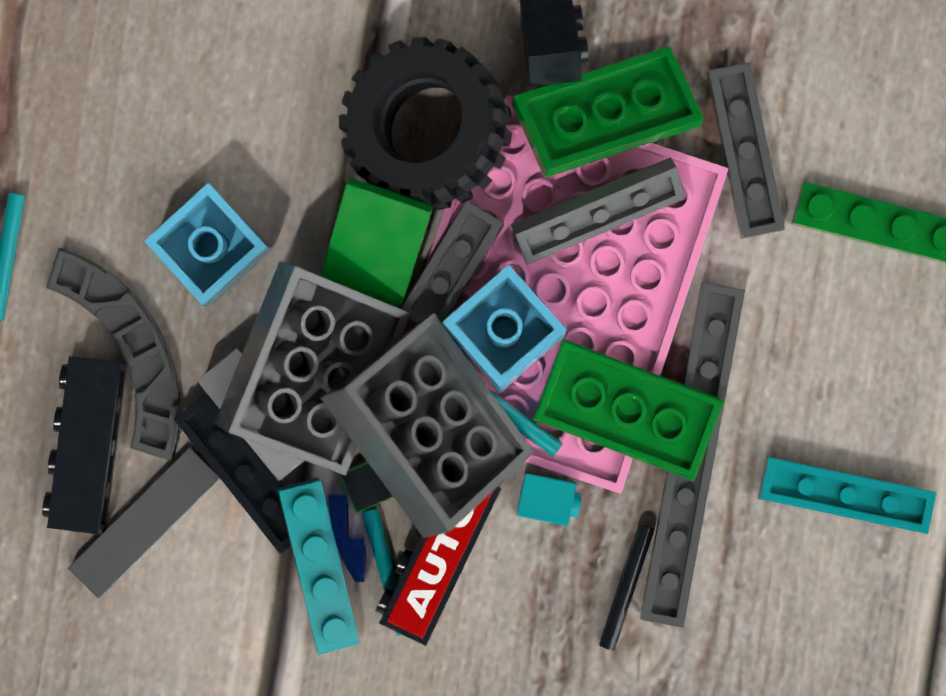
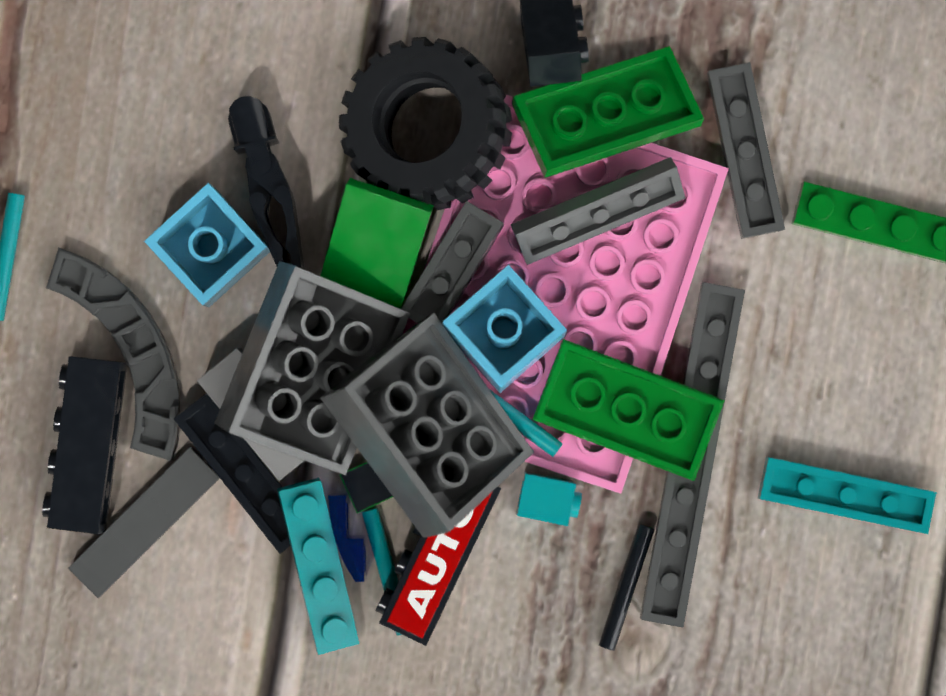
(253, 135): none -> black arm

